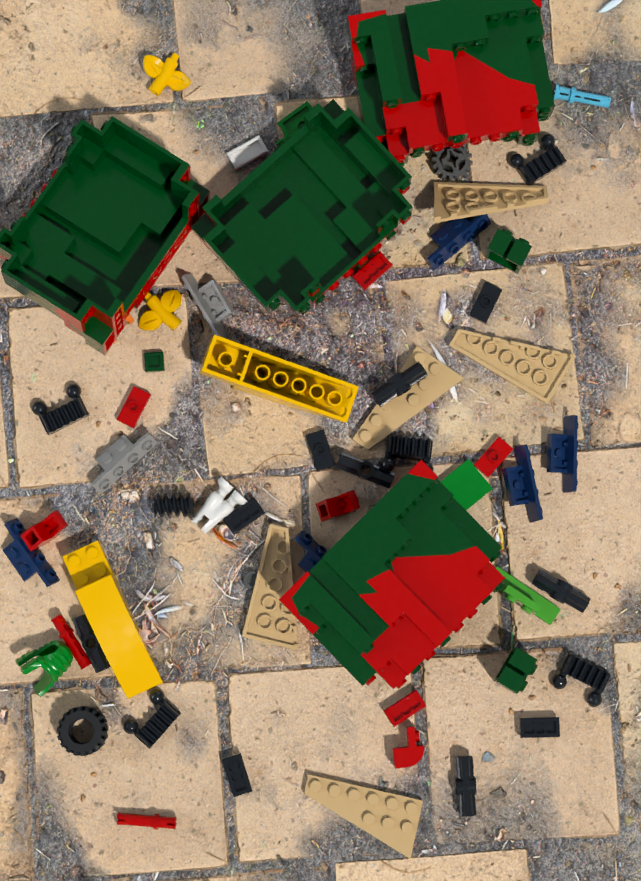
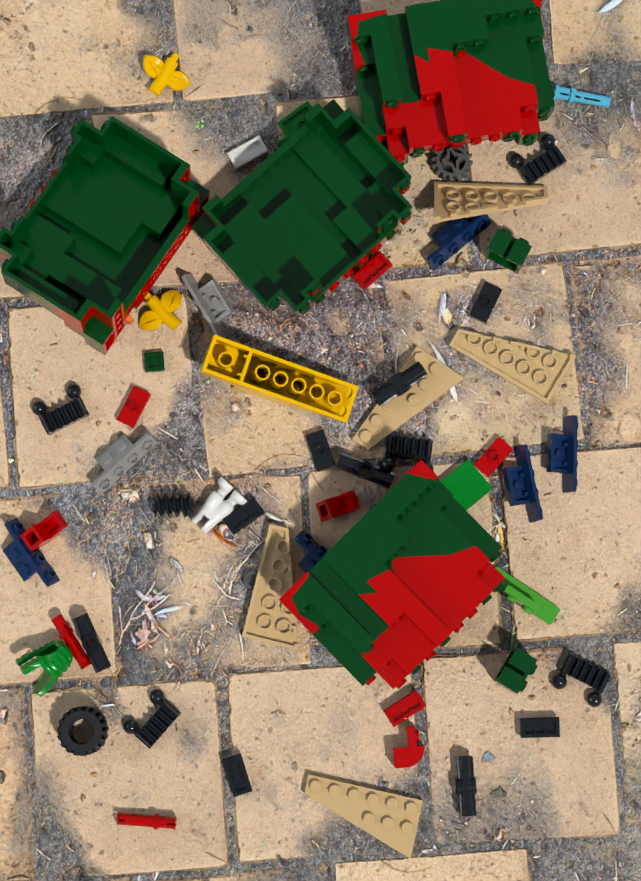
(112, 619): yellow slope -> none
(561, 591): black piece -> none

